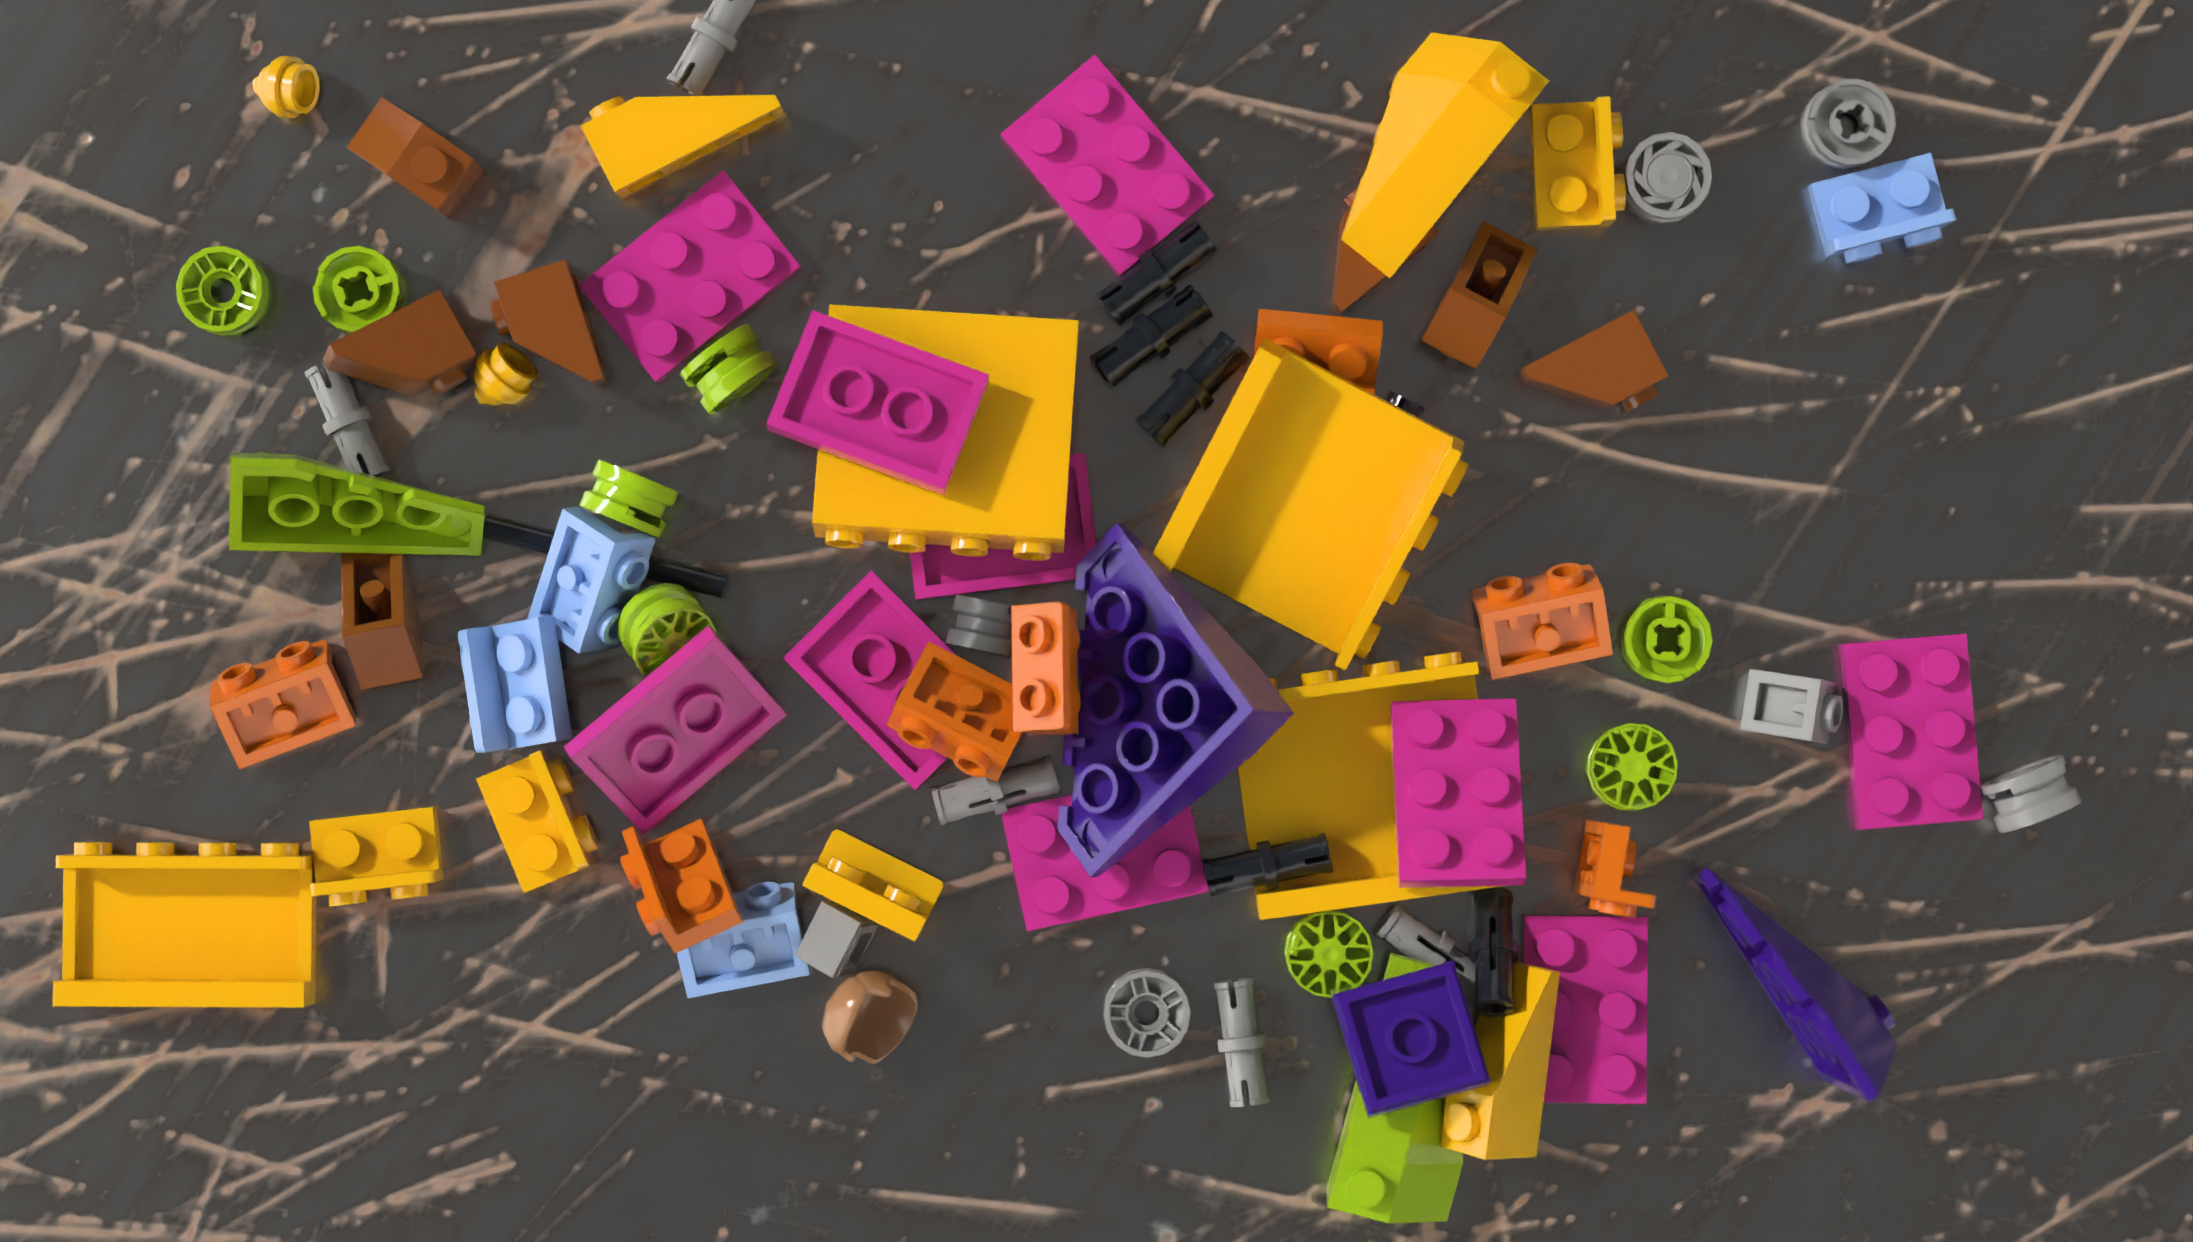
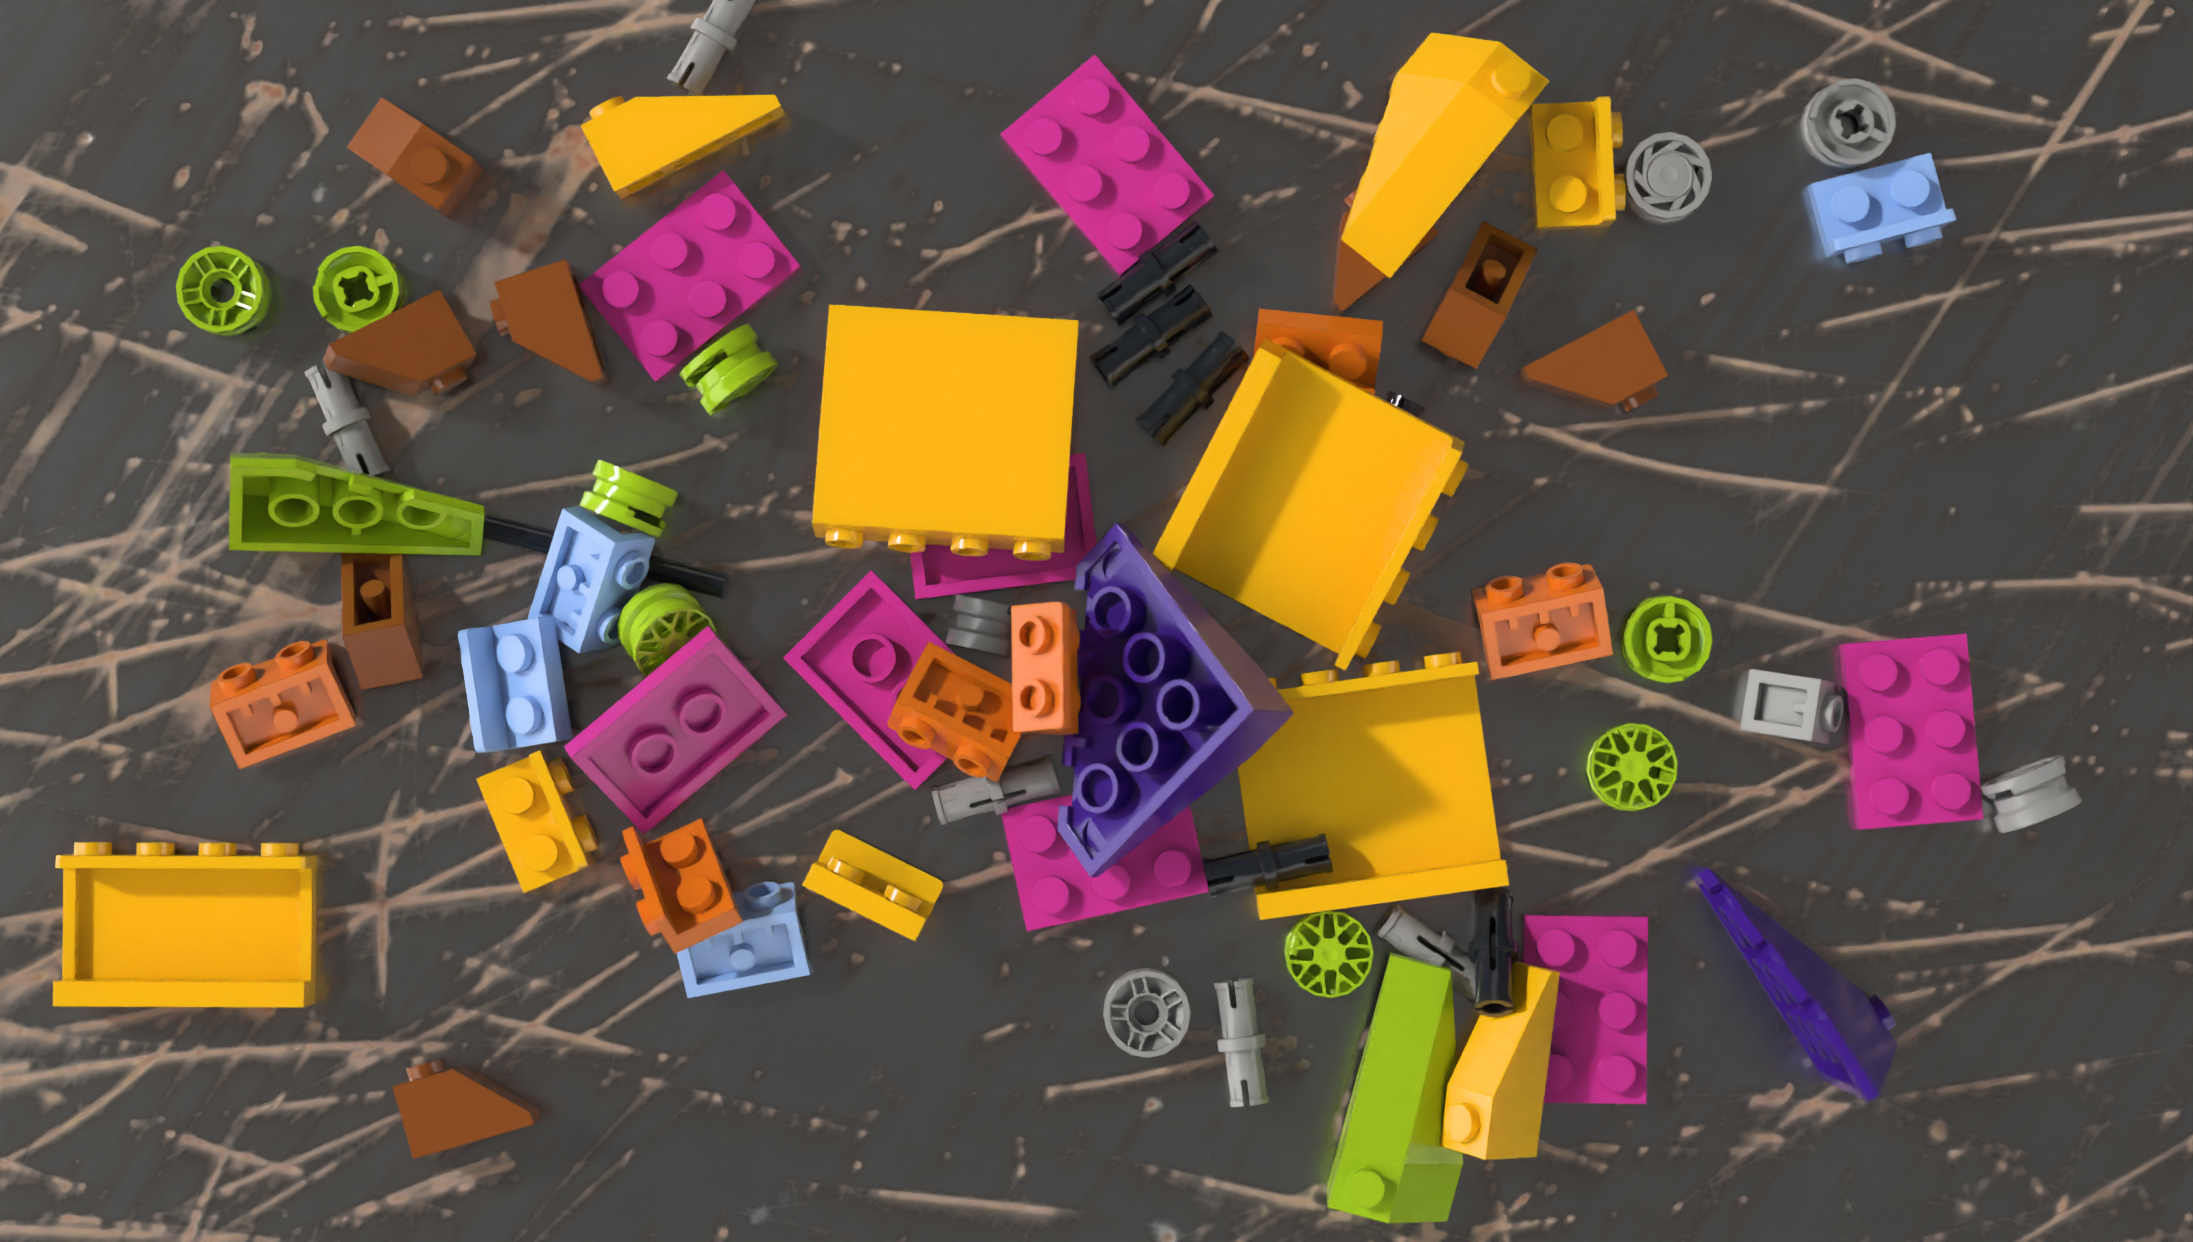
(288, 86): yellow plate -> none
(375, 853): yellow bracket -> none
(456, 1108): none -> dark orange slope
(503, 376): yellow plate -> none
(836, 939): light grey slope -> none
(868, 1016): medium nougat hair -> none
(878, 402): dark pink plate -> none
(1410, 1039): dark purple plate -> none
(1457, 793): dark pink plate -> none
(1602, 862): orange bracket -> none

